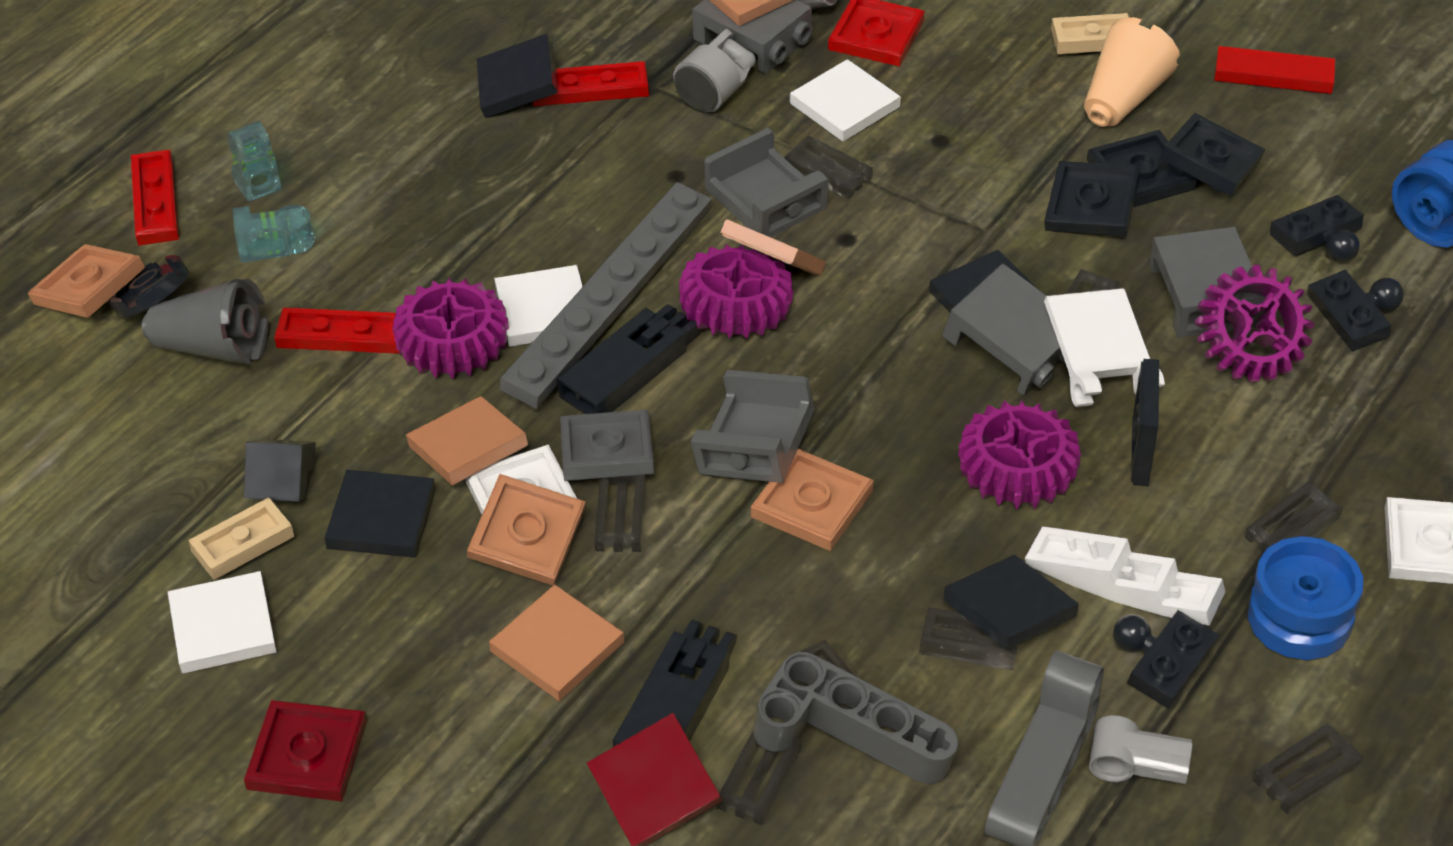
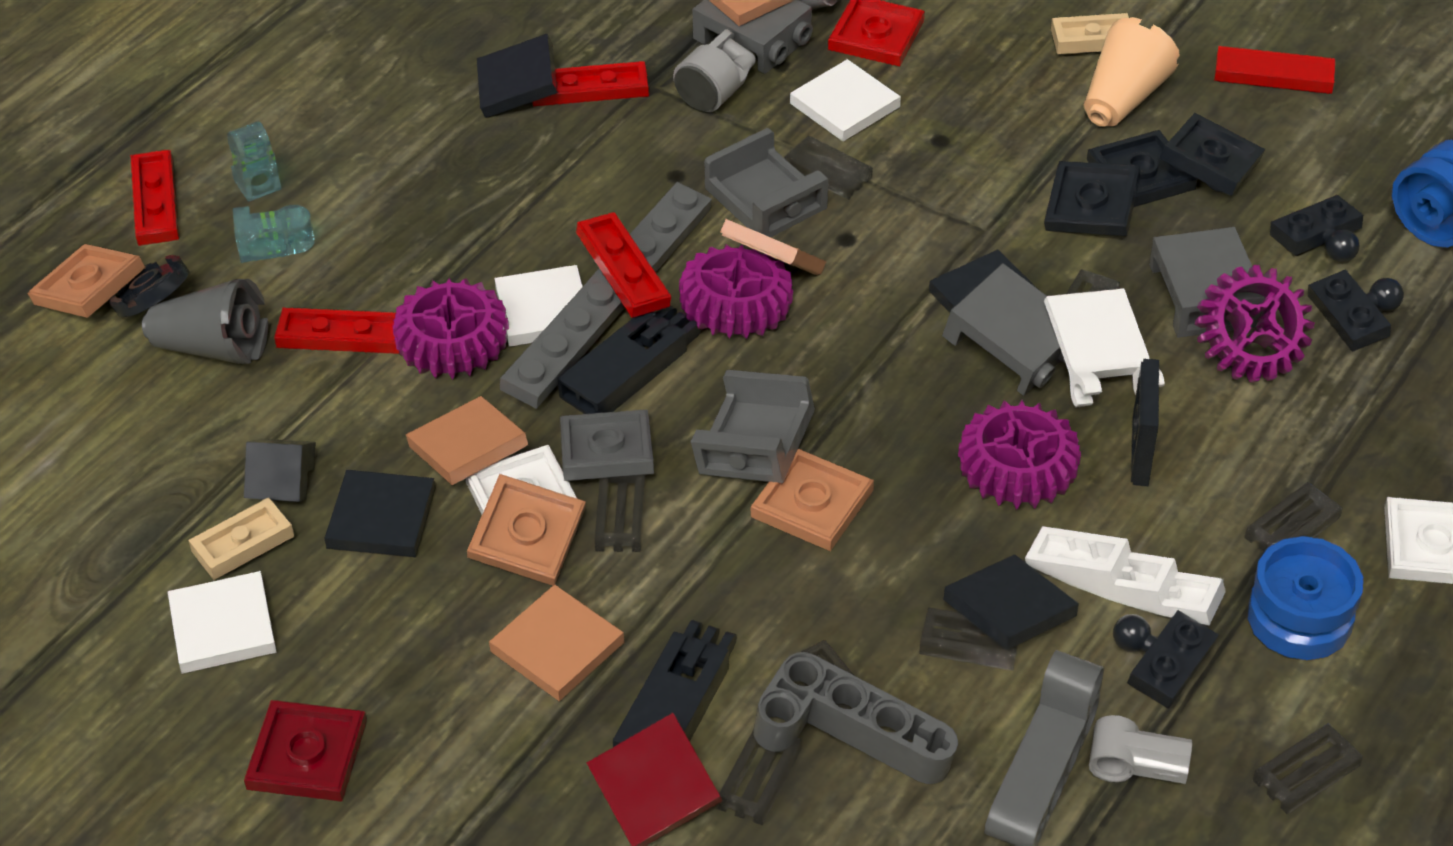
(623, 264): none -> red tile

